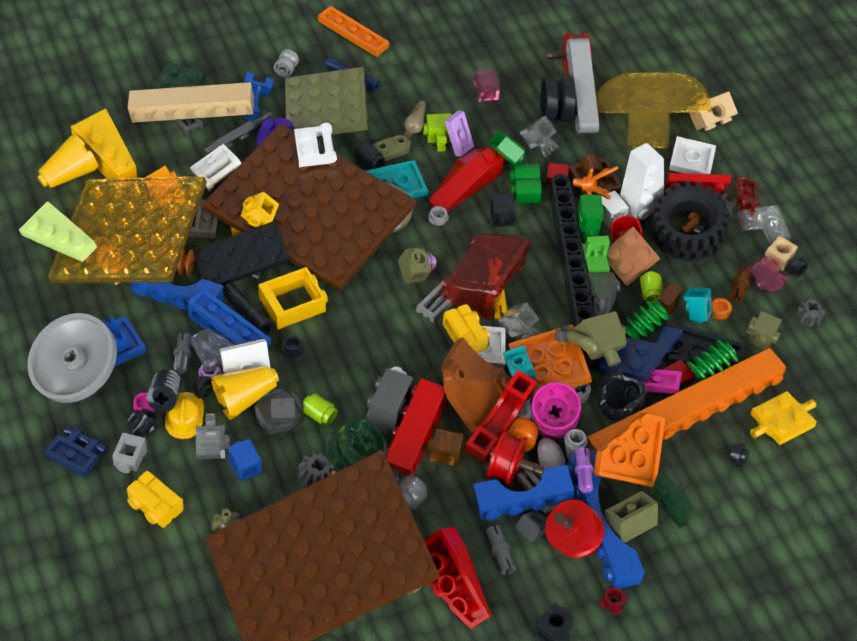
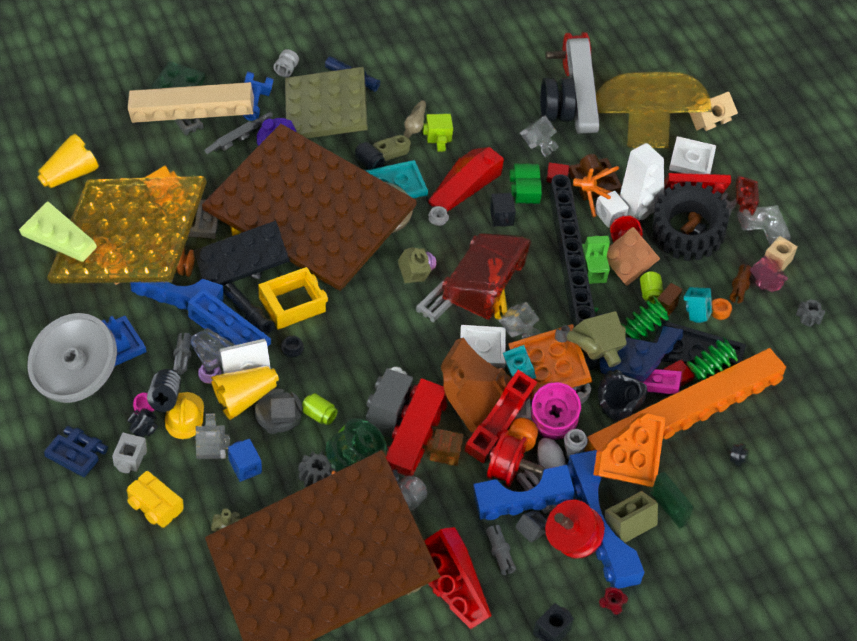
(106, 146): yellow wedge -> none
(202, 387): black plate -> none
(213, 163): white plate -> none
(259, 209): yellow brick -> none
(308, 147): white plate -> none
(353, 31): orange plate -> none
(459, 133): lavender plate -> none
(465, 323): yellow brick -> none
(486, 85): clear pink brick -> none
(507, 147): green brick -> none
(584, 470): medium lavender axle -> none
(589, 215): green brick -> none
(603, 291): dark grey slope -> none
(763, 330): olive brick -> none
(783, 418): yellow plate -> none
(797, 266): black plate -> none

